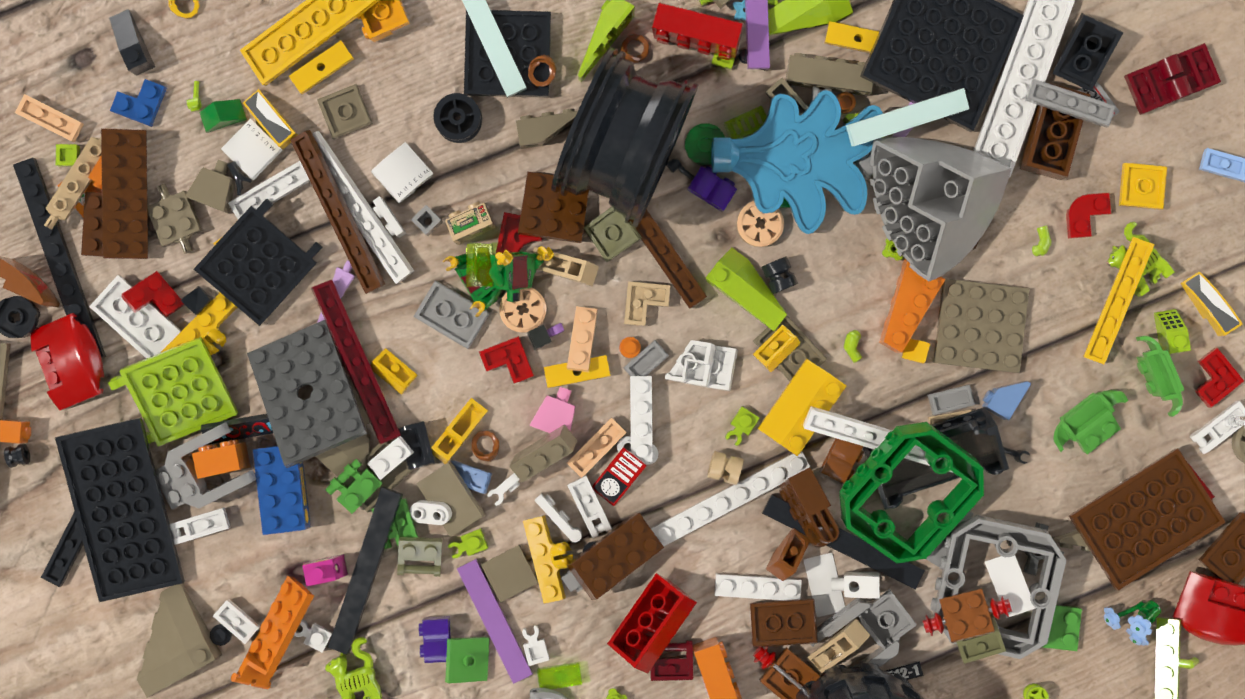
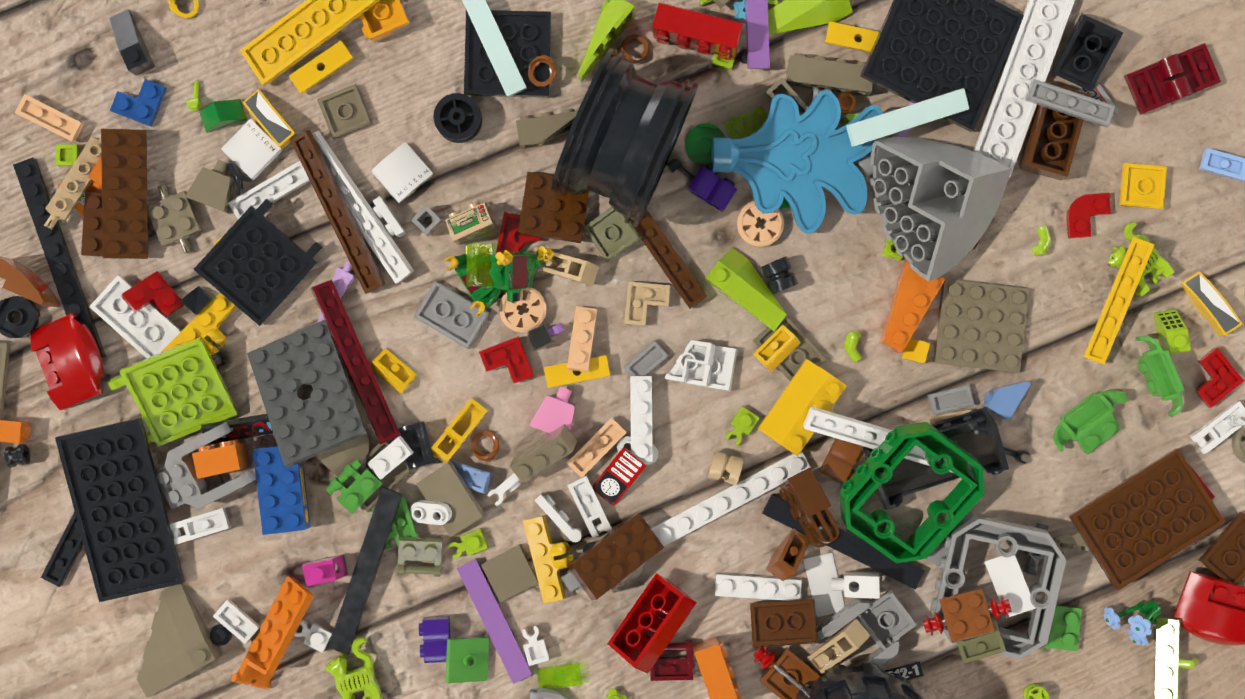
(629, 347): orange plate -> none

